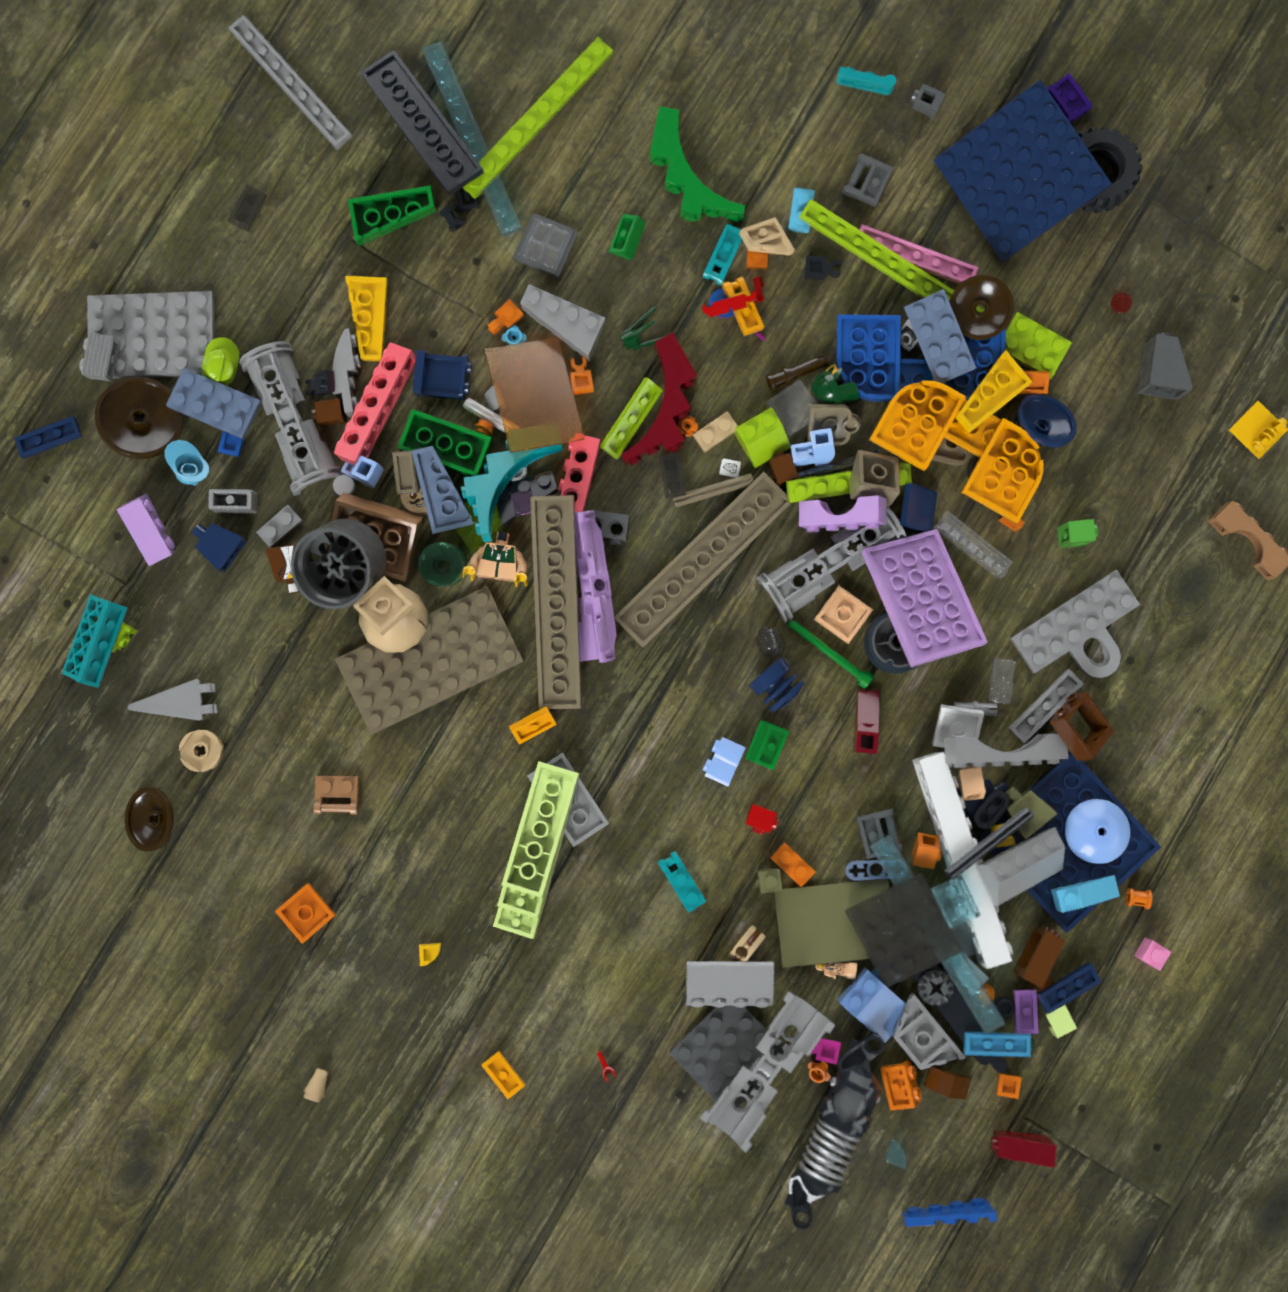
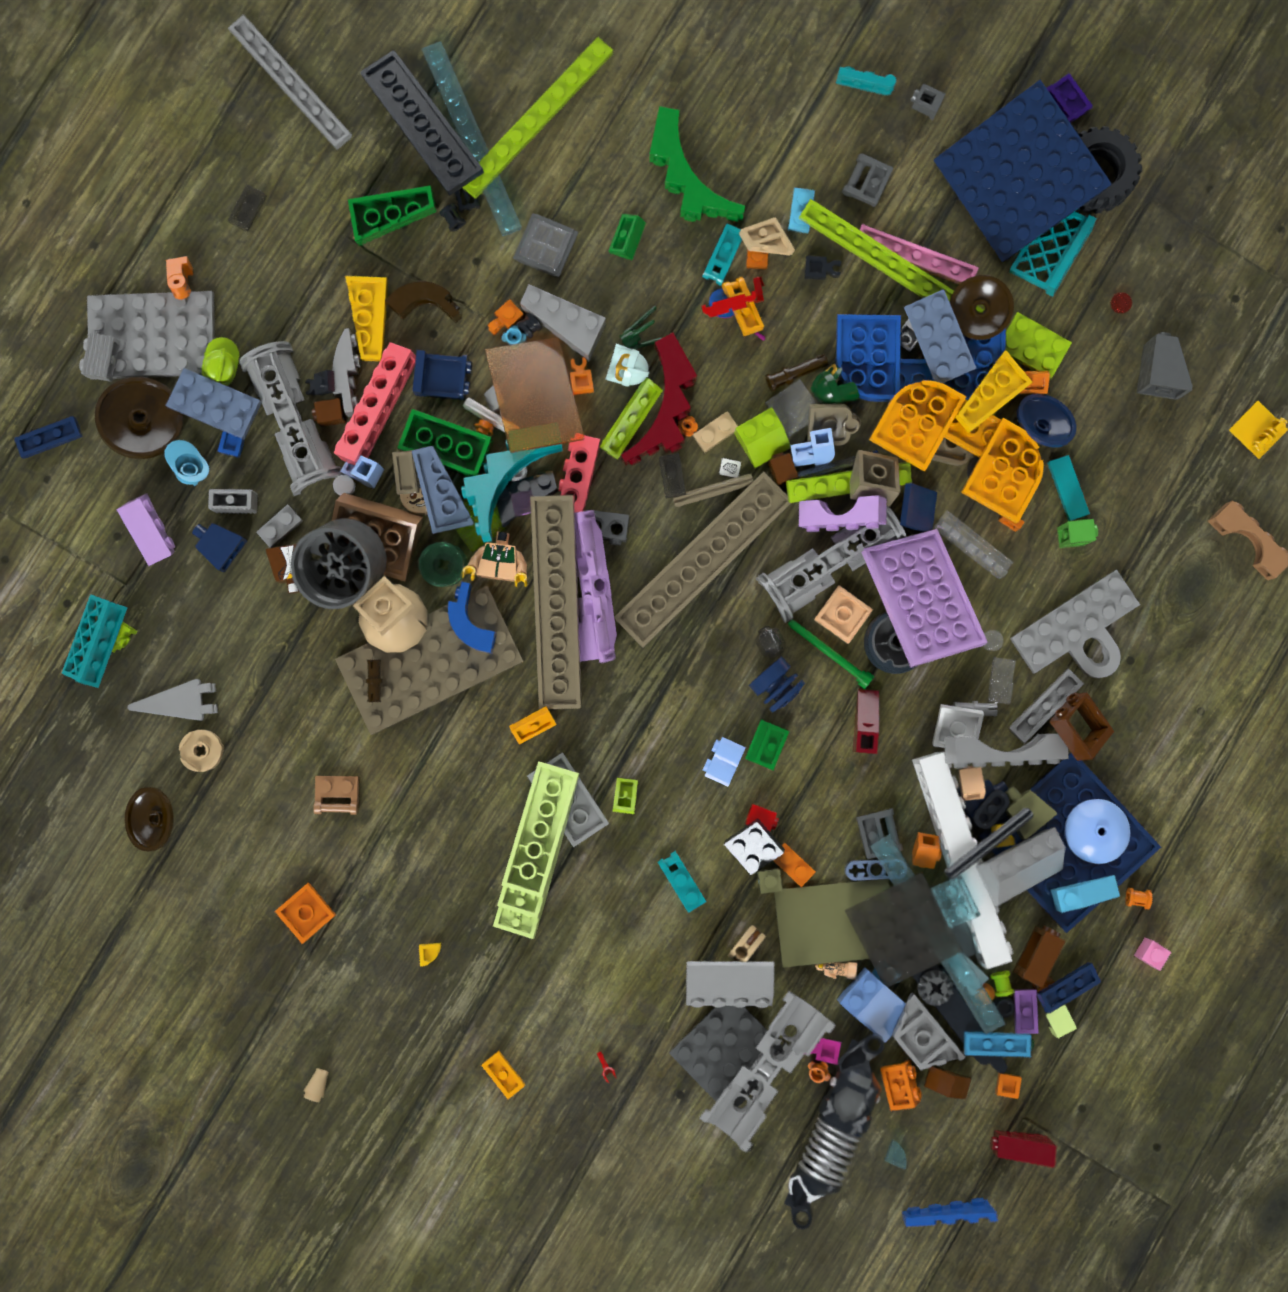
(177, 276): none -> orange leg
(374, 681): none -> dark brown pin
(420, 293): none -> dark brown arch
(474, 637): none -> blue arch
(529, 325): none -> black wheel
(625, 796): none -> lime slope
(627, 366): none -> light aqua helmet
(754, 846): none -> plate
(994, 640): none -> clear plate
(1002, 983): none -> lime bush
(1065, 260): none -> teal fence
(1068, 488): none -> teal tile

